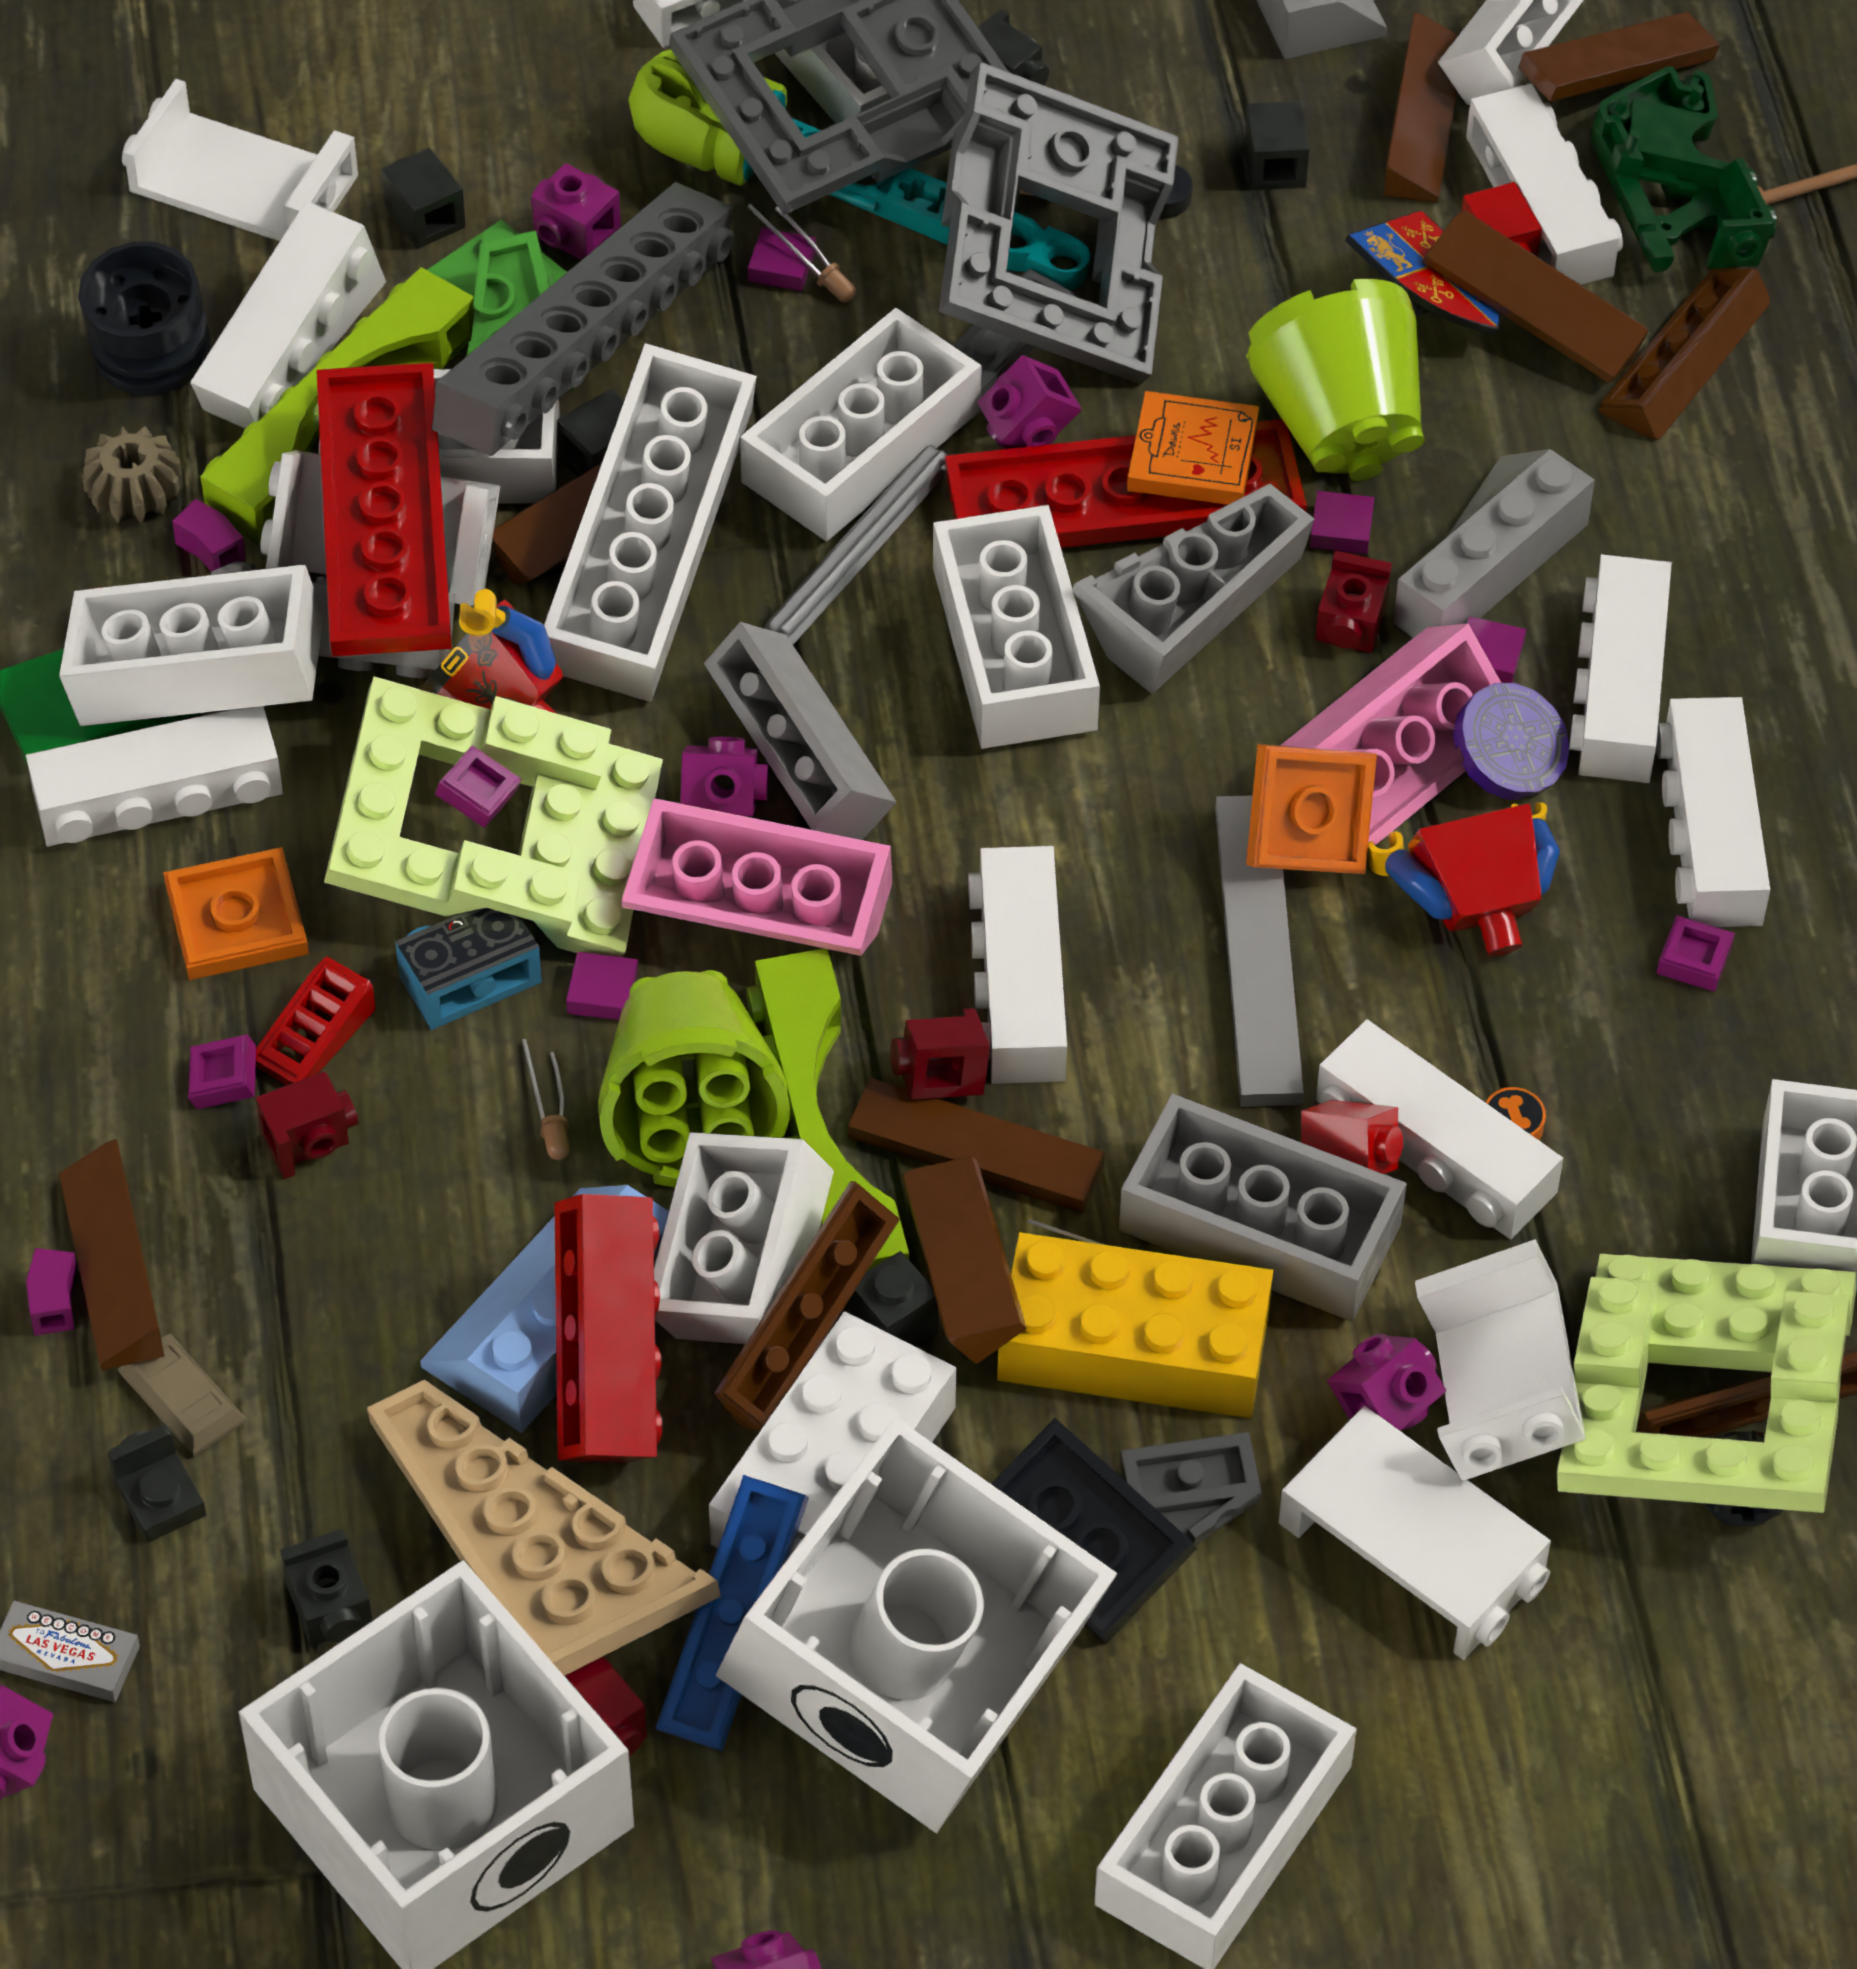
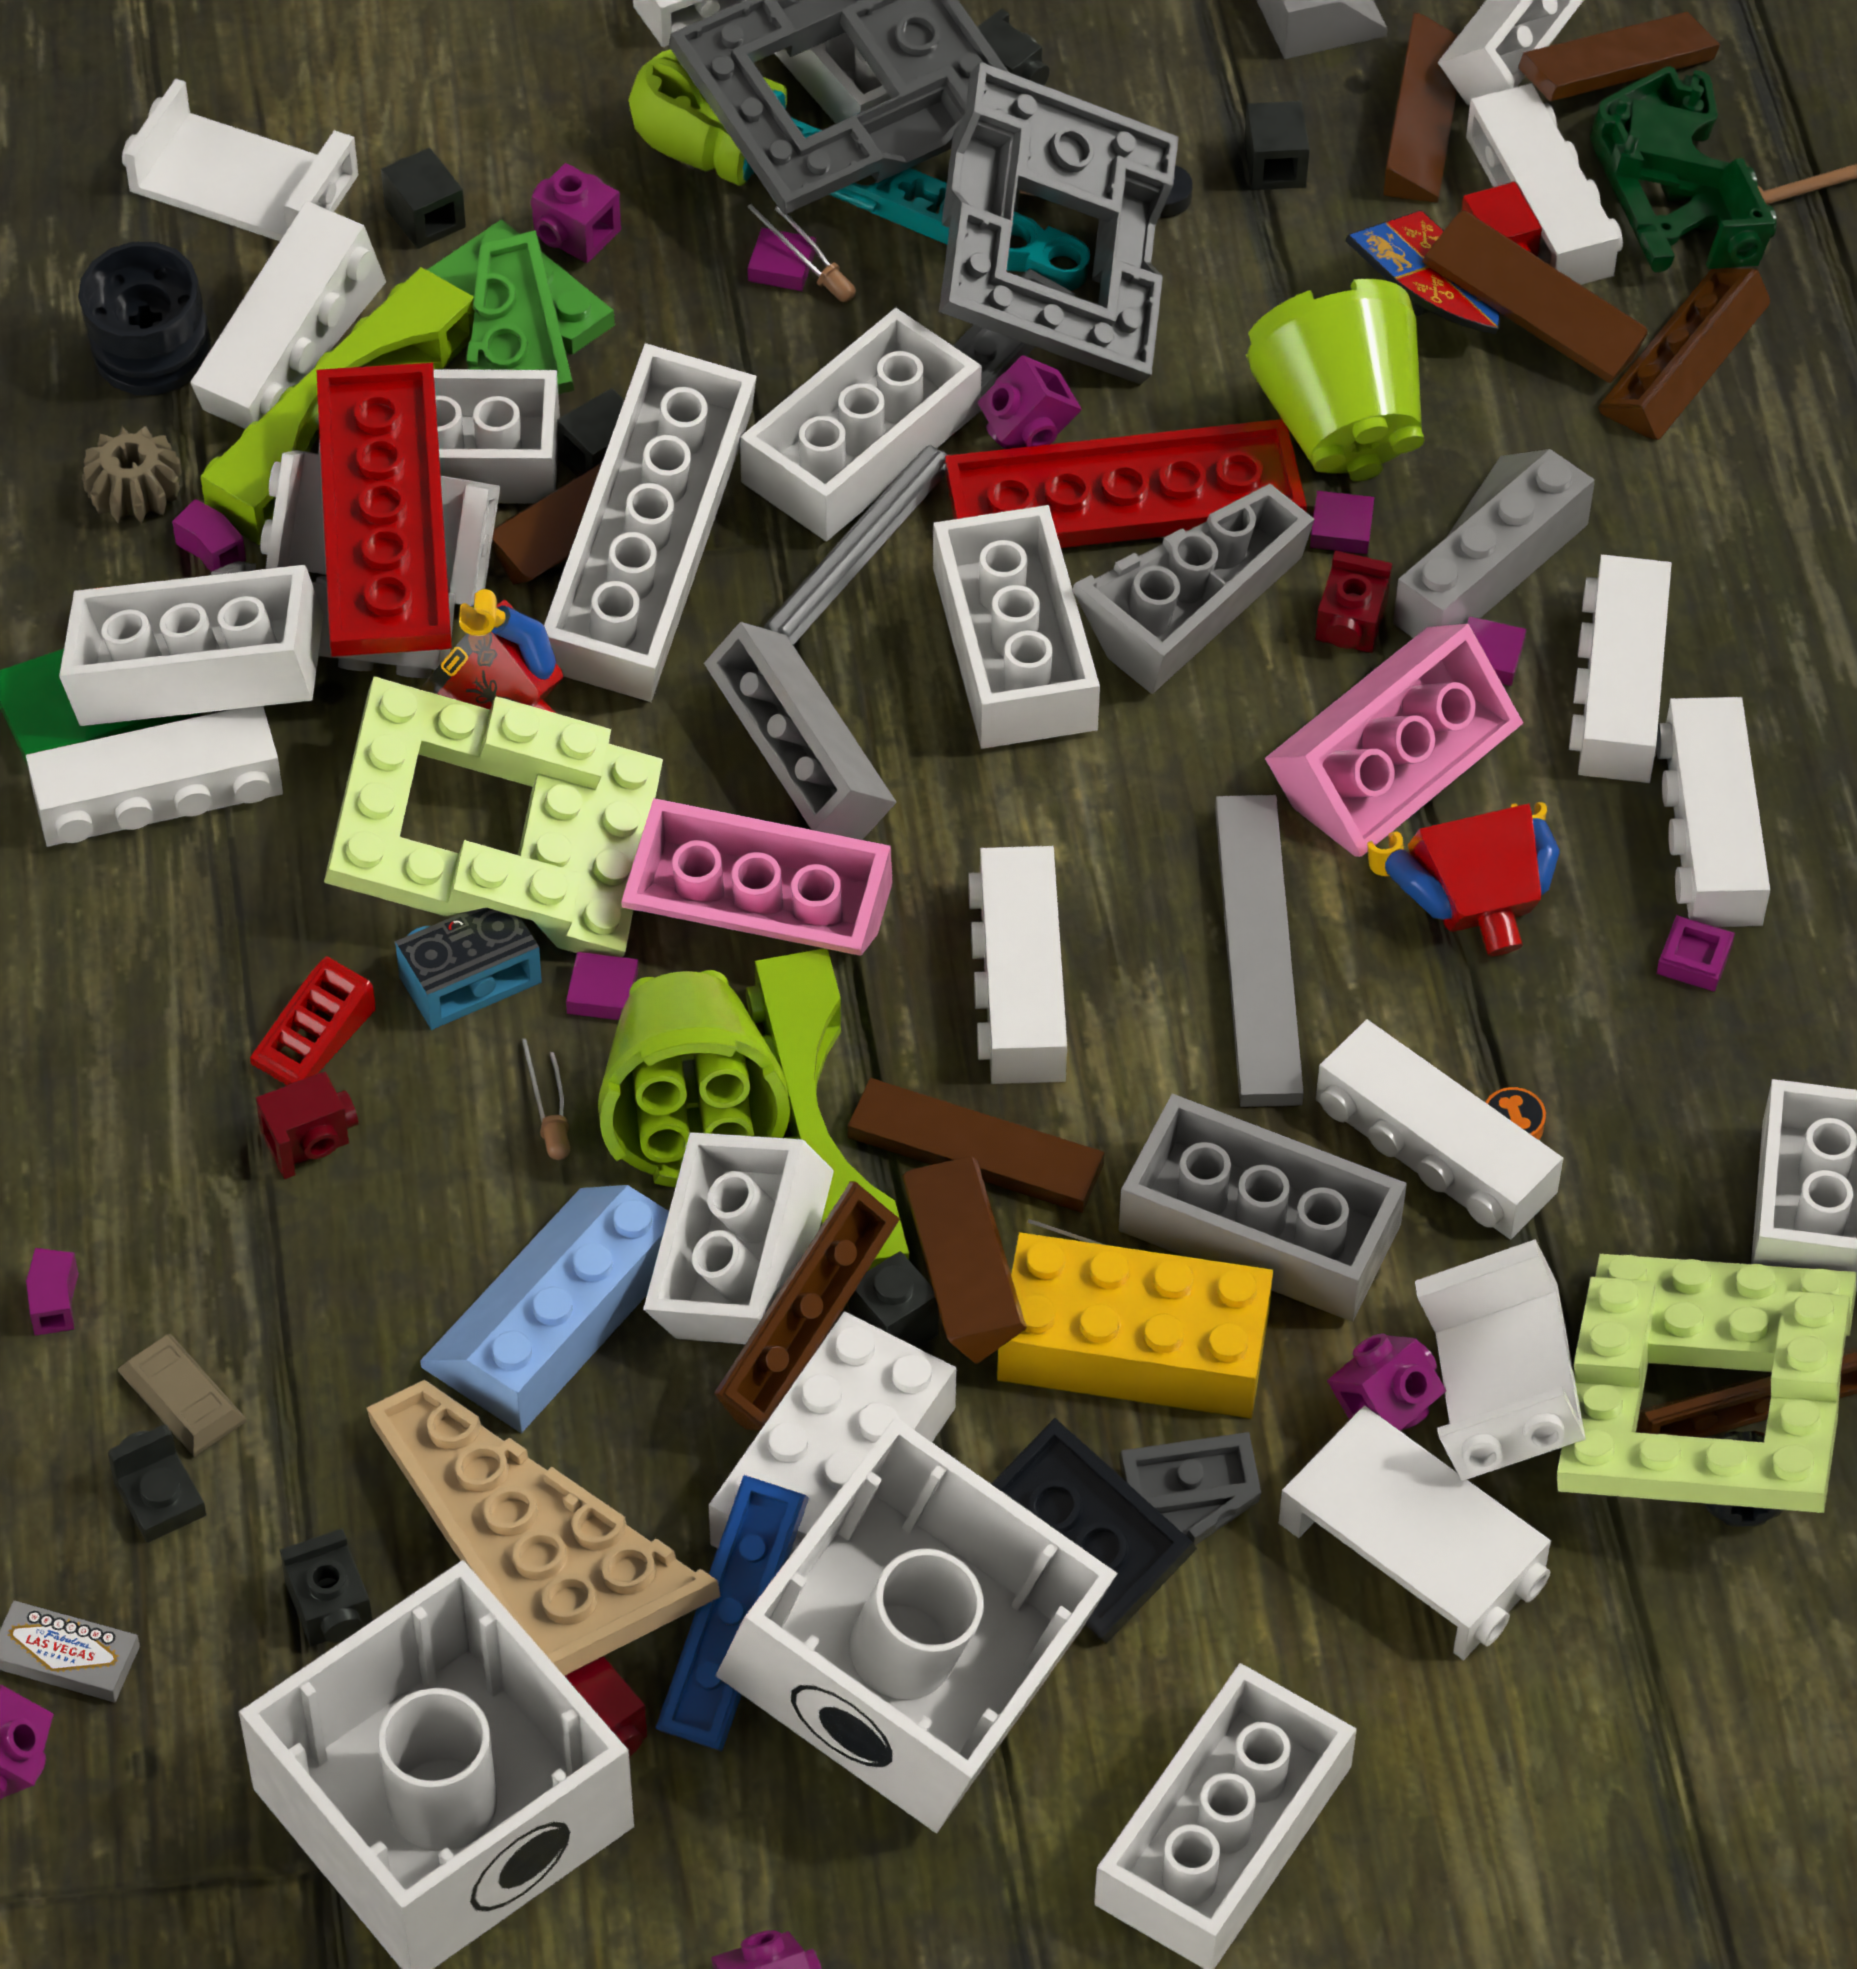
(111, 1259): reddish brown slope -> none
(222, 1071): magenta tile -> none
(236, 913): orange tile -> none
(478, 786): magenta tile -> none
(582, 319): dark grey brick -> none
(606, 1329): red brick -> none
(728, 758): magenta brick -> none
(942, 1056): dark red brick -> none
(1193, 448): orange tile -> none
(1311, 809): orange tile -> none
(1355, 1132): red brick -> none
(1511, 741): tile -> none

